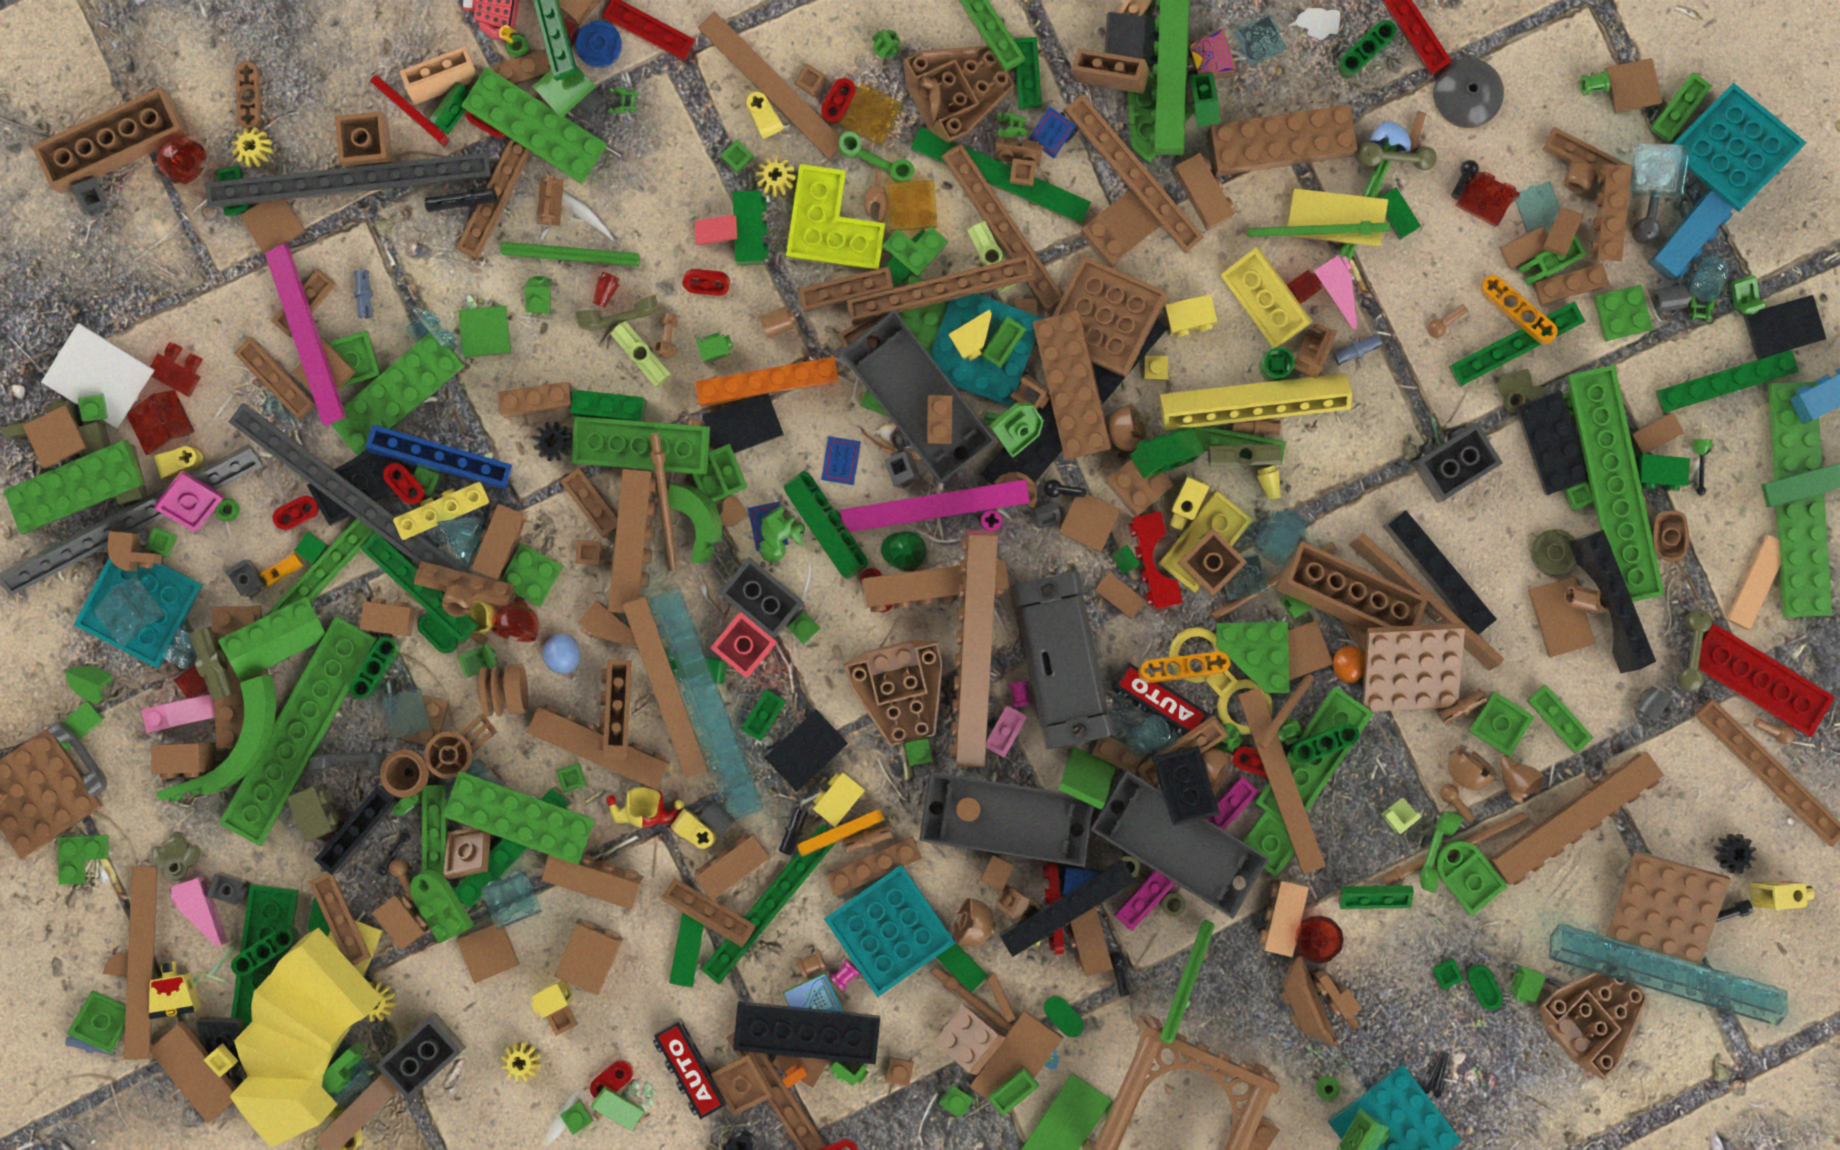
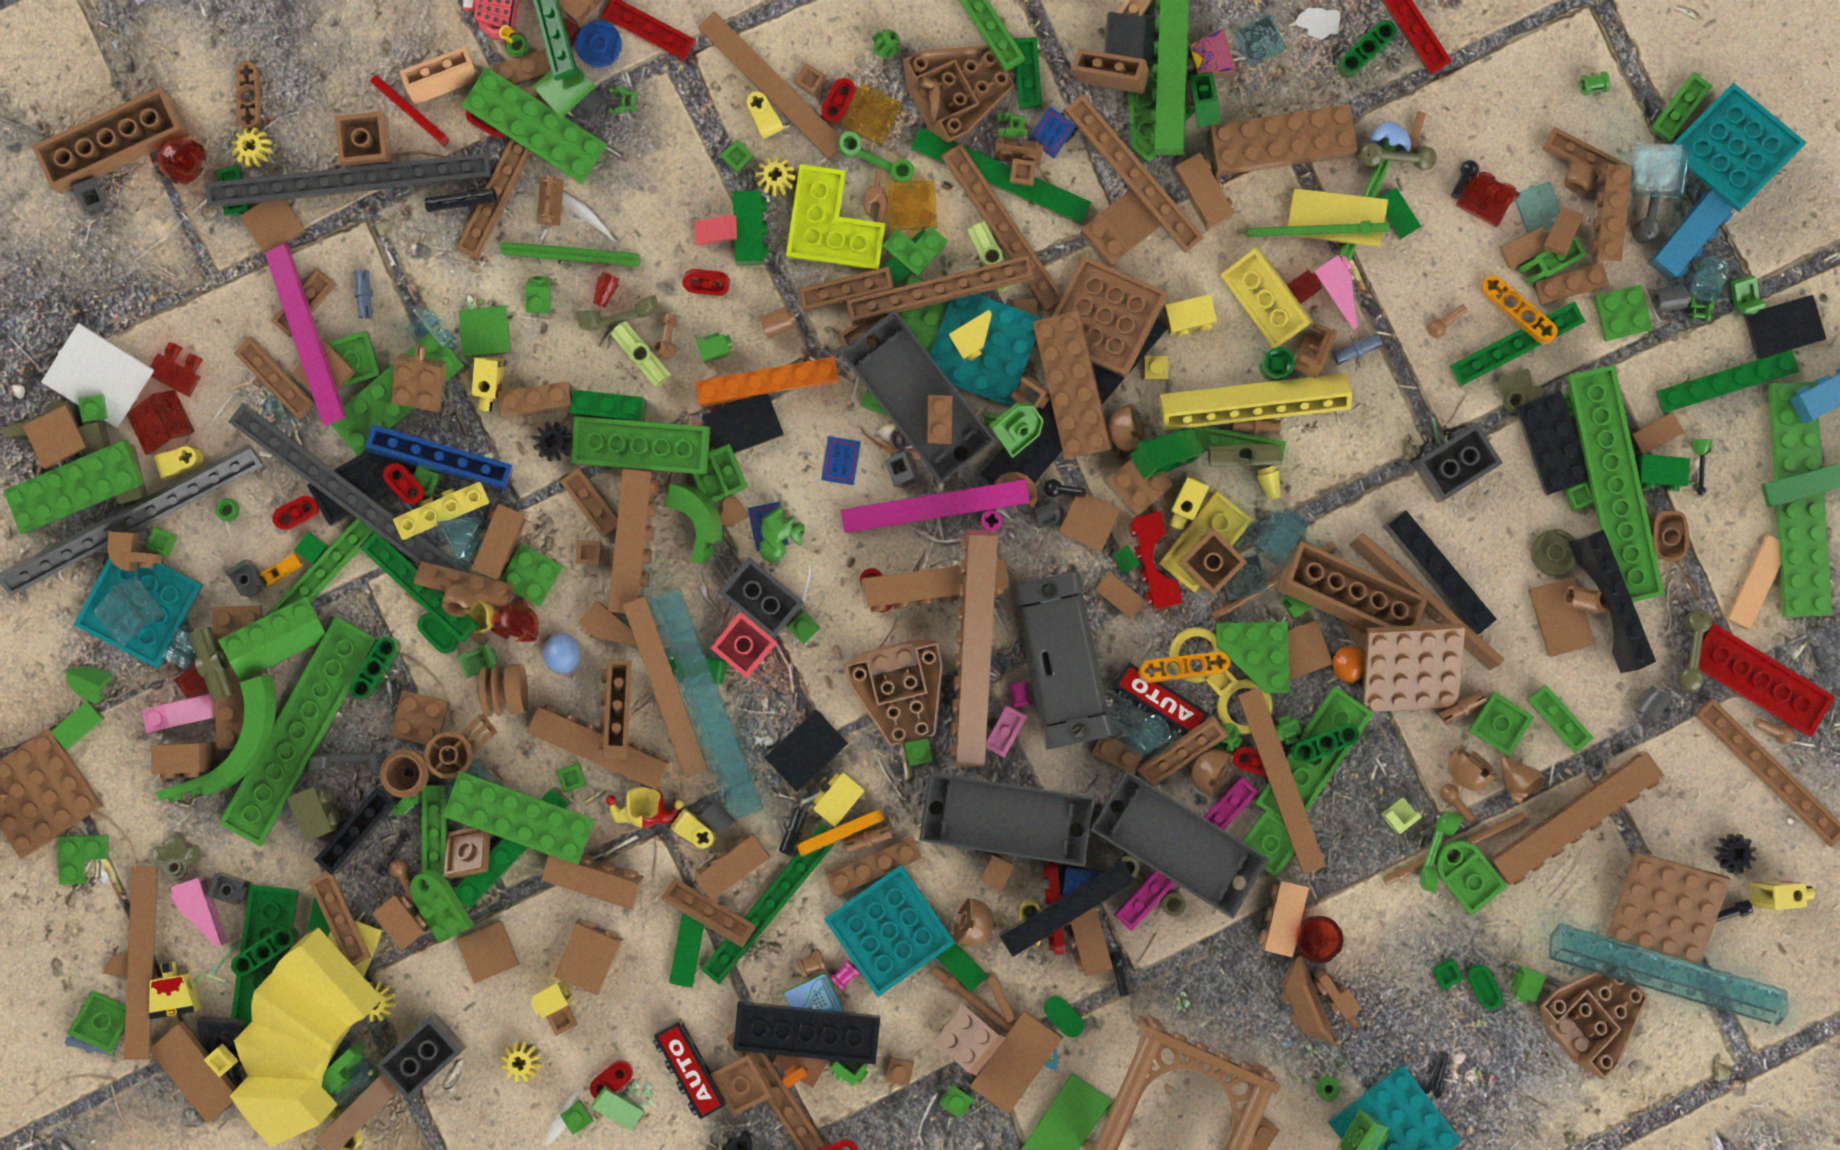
(95, 780): dark grey piece -> none
(188, 501): dark pink plate -> none
(387, 618): medium nougat brick -> none
(406, 713): clear light blue piece -> none
(418, 380): none -> medium nougat plate
(450, 109): green plate -> none
(491, 371): none -> light yellow torso
(511, 899): clear light blue bracket -> none
(657, 459): medium nougat bar -> none
(763, 715): green plate -> none
(826, 525): green beam -> none
(904, 550): green piece -> none
(968, 809): medium nougat tile -> none
(1003, 342): bright green tile -> none
(1013, 902): medium nougat plate -> none
(1013, 1091): bright green tile -> none
(1087, 777): bright green tile -> none
(1185, 785): black tile -> none
(1187, 982): bright green axle -> none
(1285, 711): medium nougat bar -> none
(1376, 897): green plate -> none
(1461, 105): dark grey dish -> none
(1633, 86): medium nougat tile -> none

